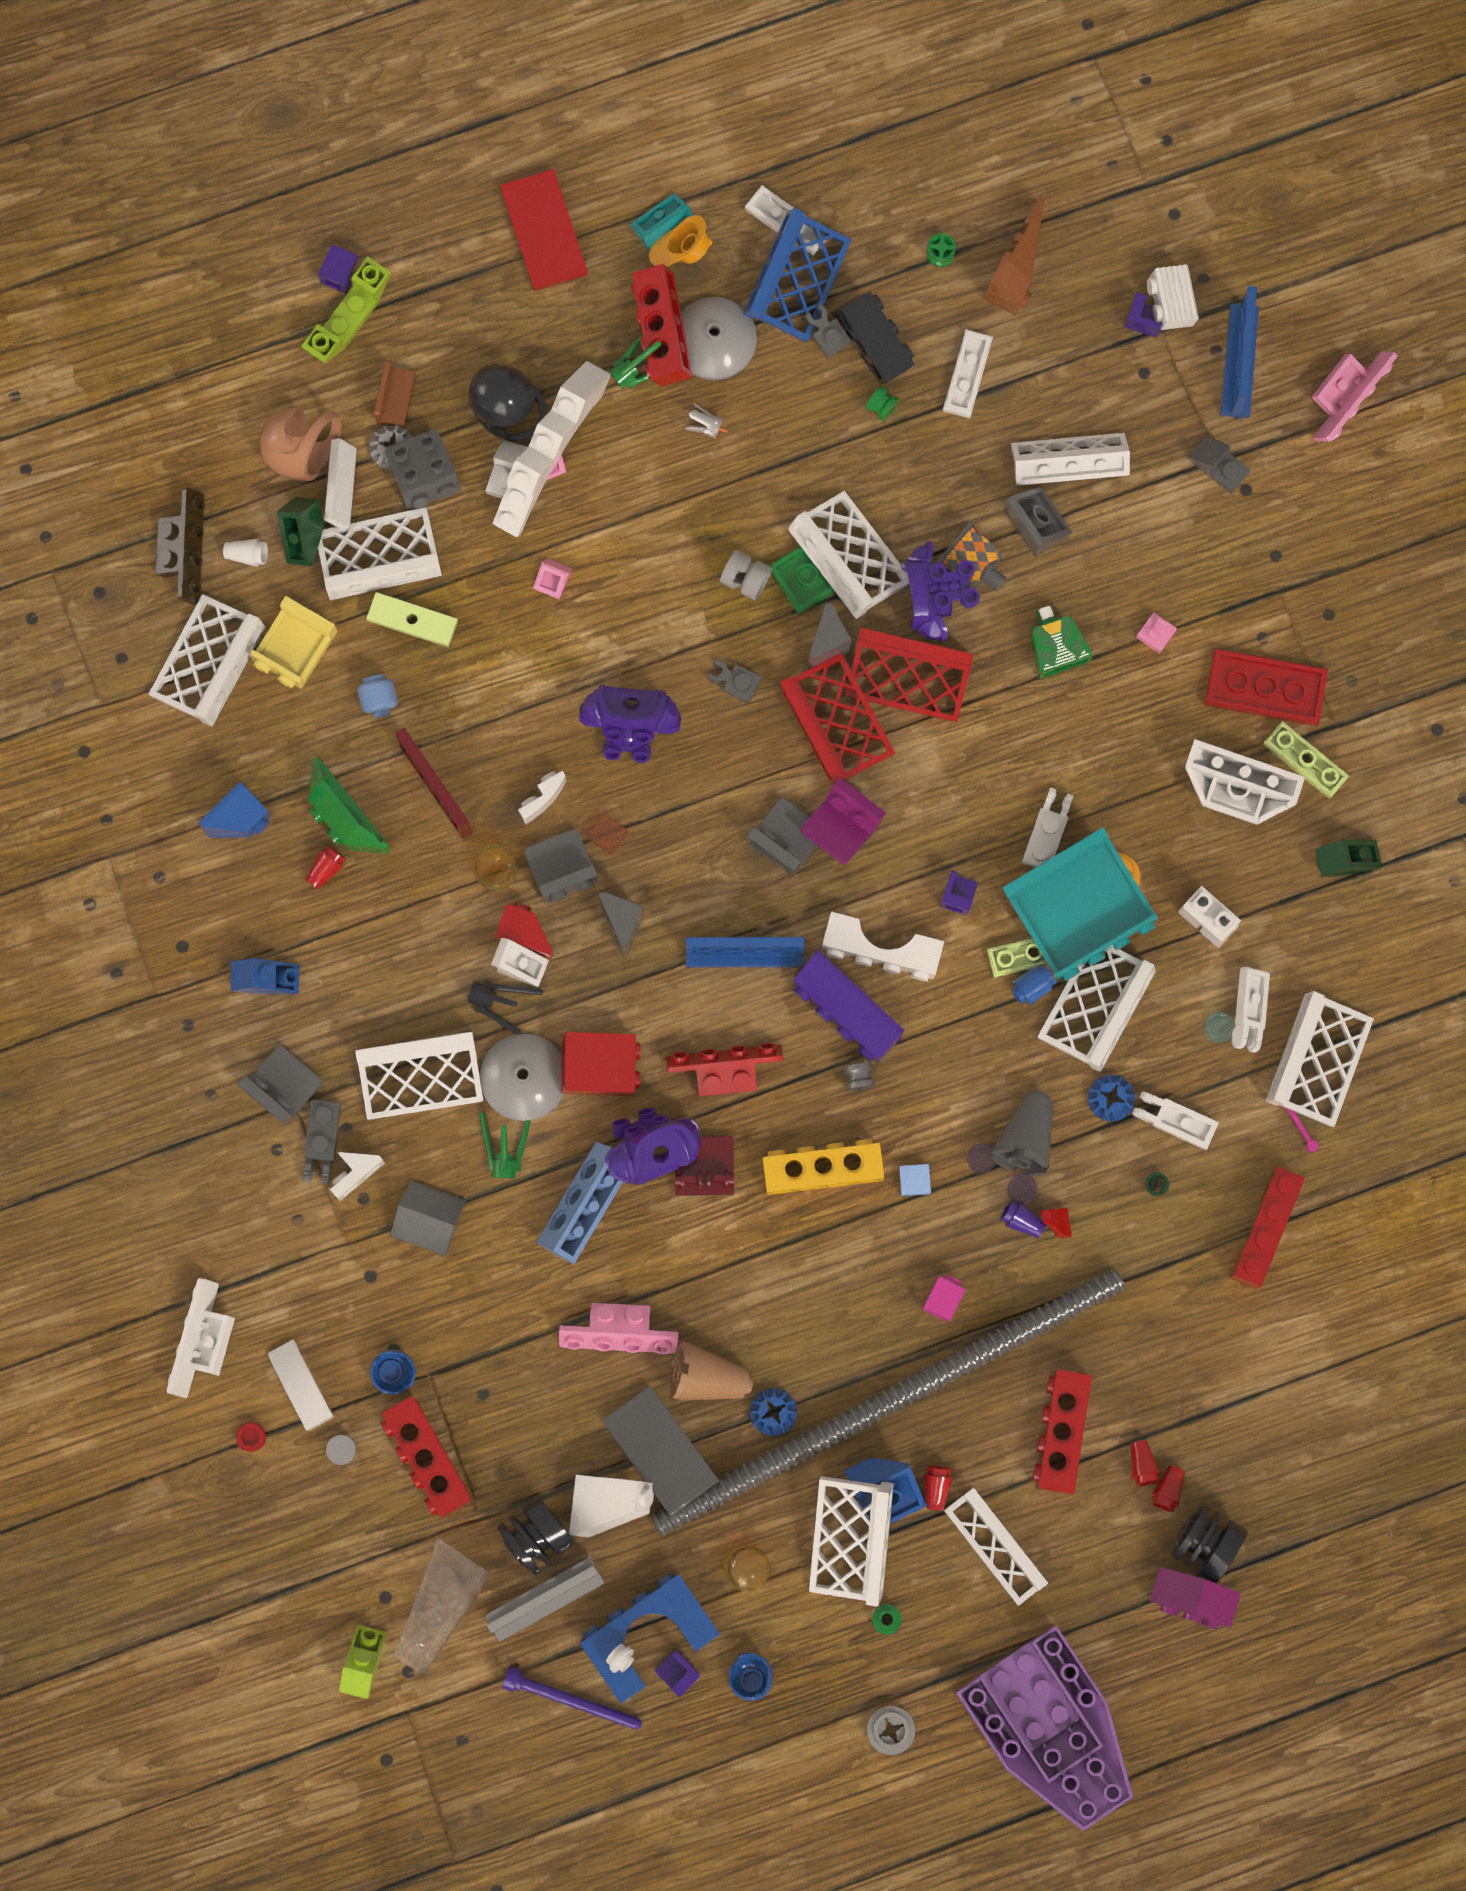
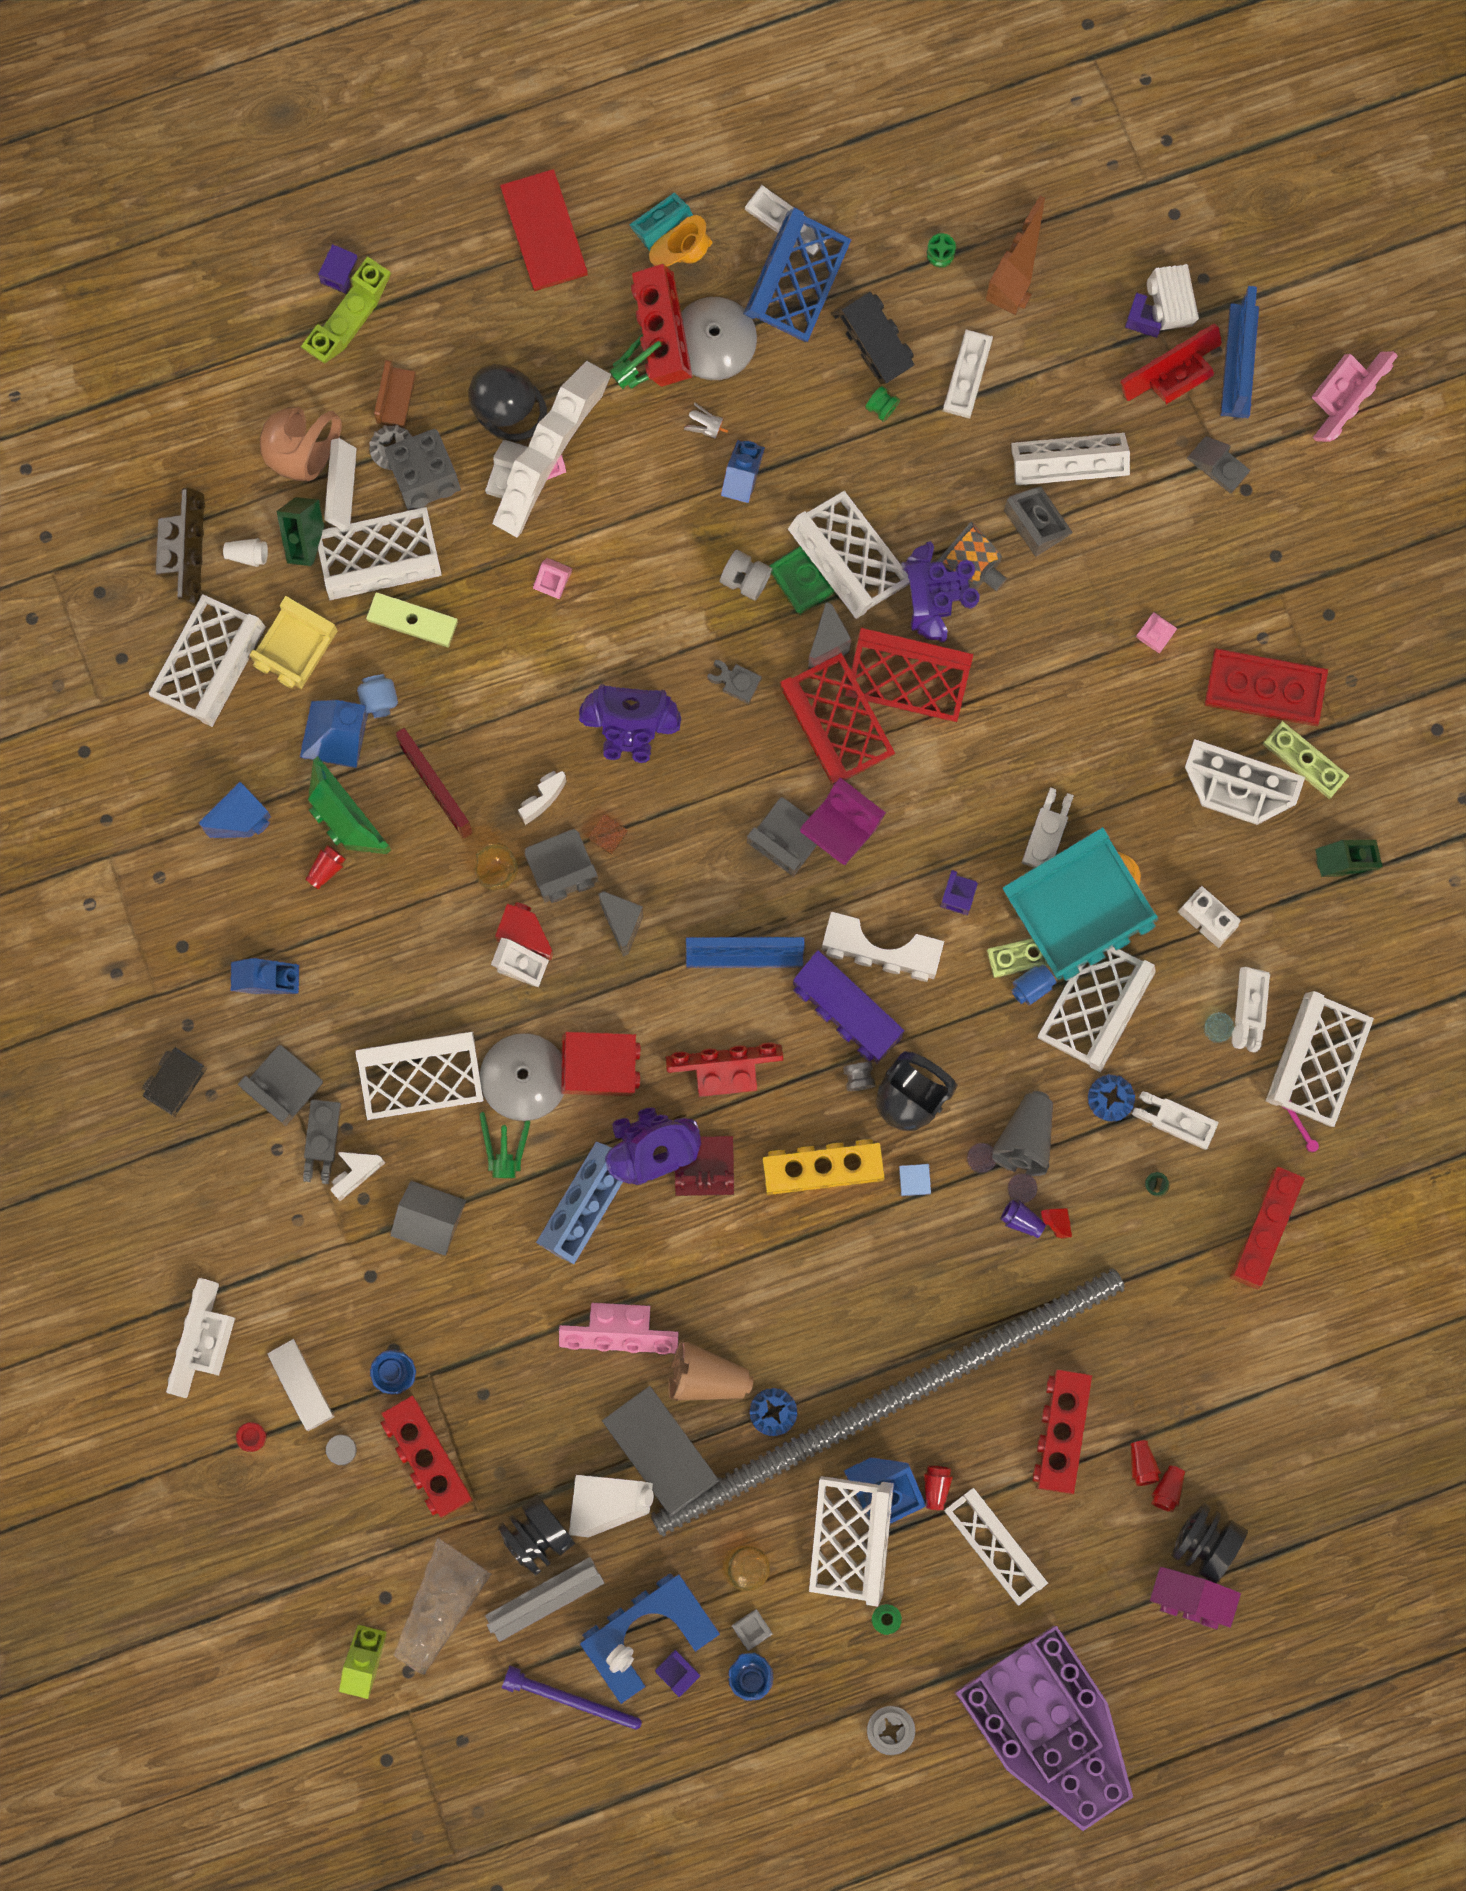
(173, 1082): none -> clear smoke brick
(334, 732): none -> blue slope
(484, 995): black plant -> none
(742, 471): none -> blue slope
(752, 1629): none -> light grey tile
(830, 336): dark grey plate -> none
(909, 1098): none -> black piece
(944, 1298): dark pink brick -> none
(1057, 644): green torso -> none
(1175, 370): none -> red bracket

